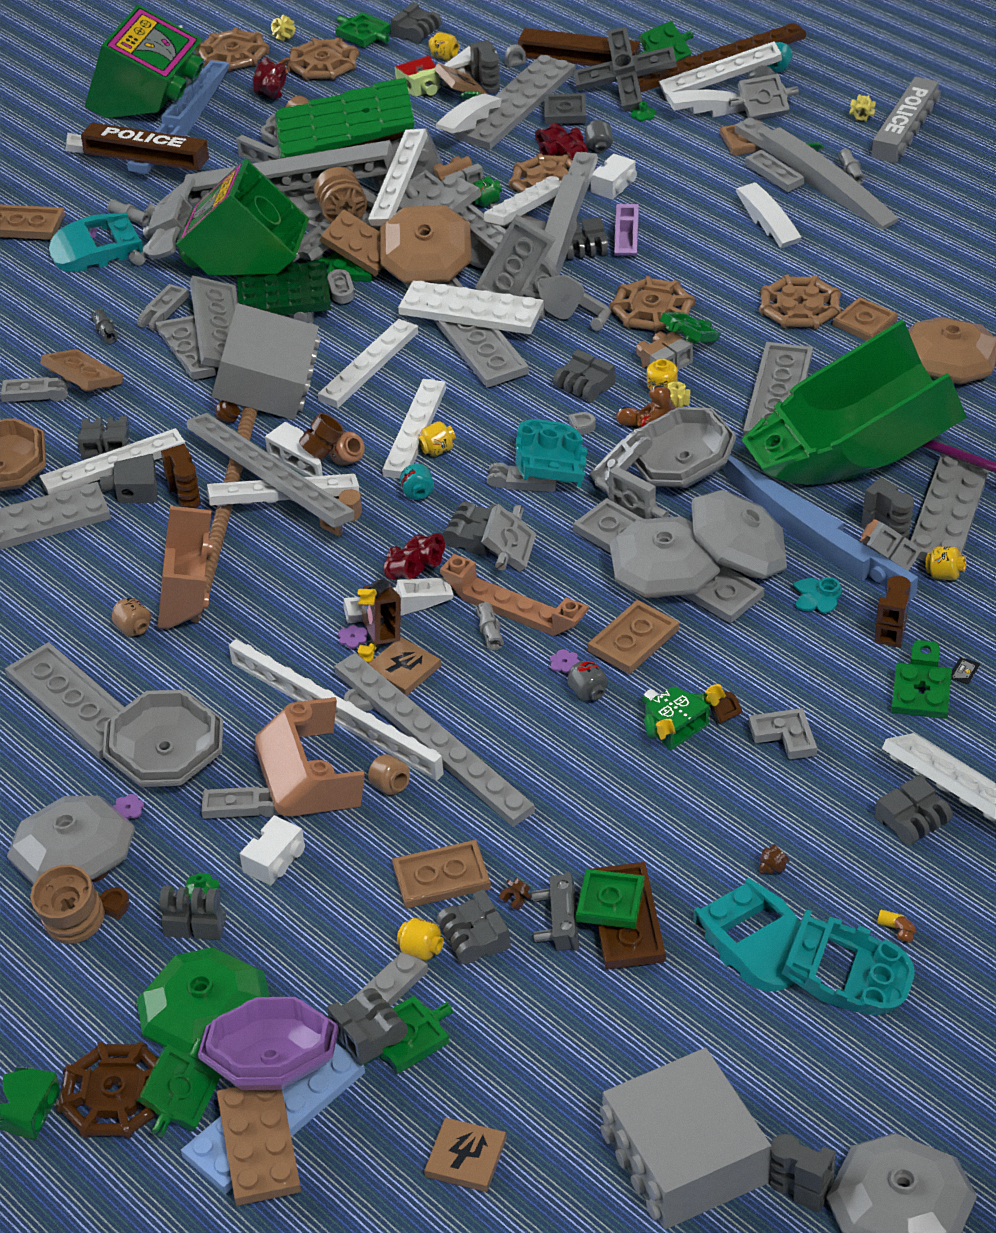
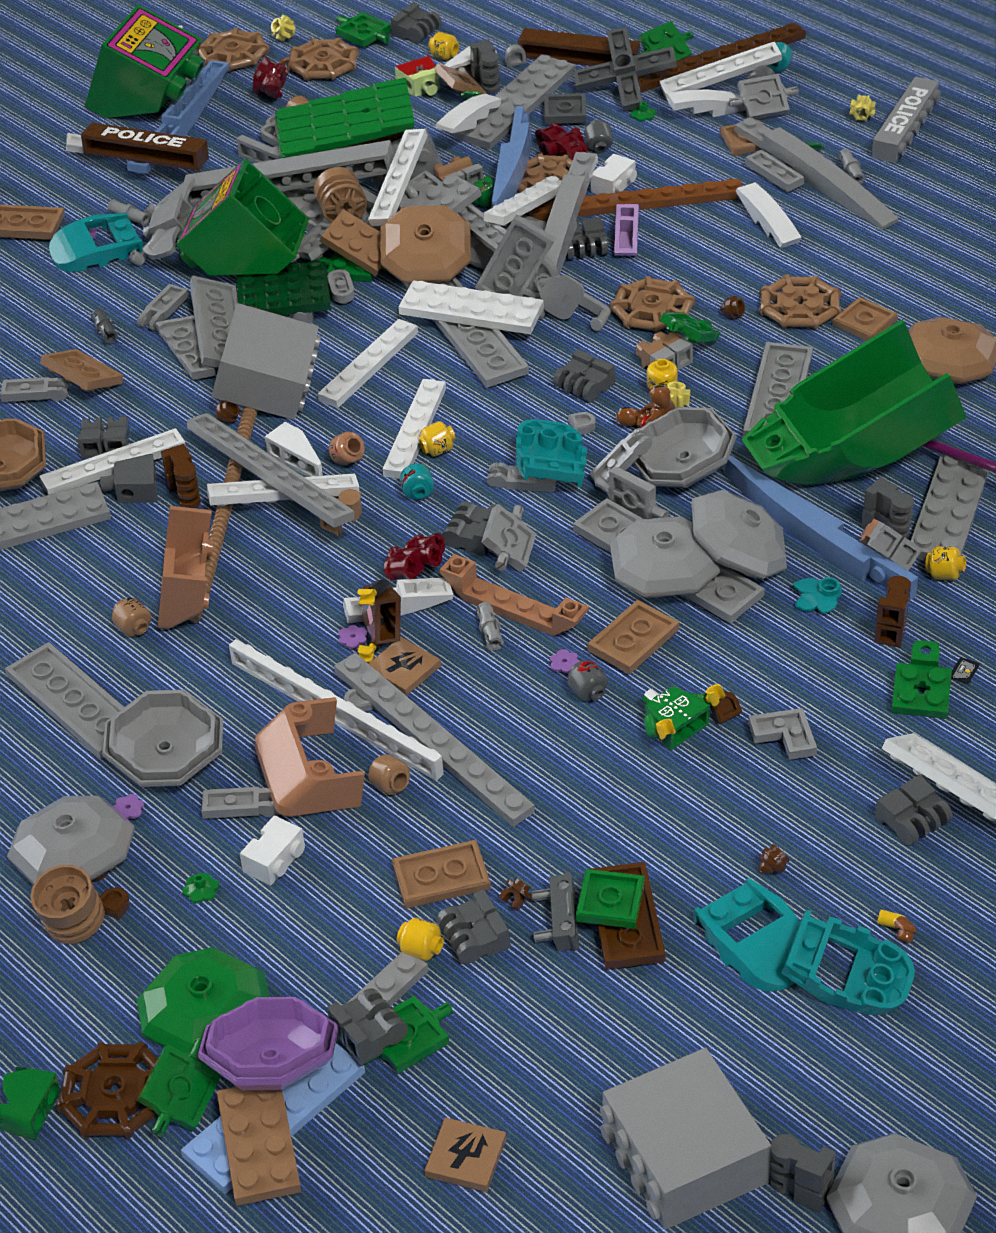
(201, 915): dark grey legs -> none
(320, 438): reddish brown wheel -> none
(513, 158): none -> medium blue slope
(650, 198): none -> dark orange plate
(733, 307): none -> reddish brown plate

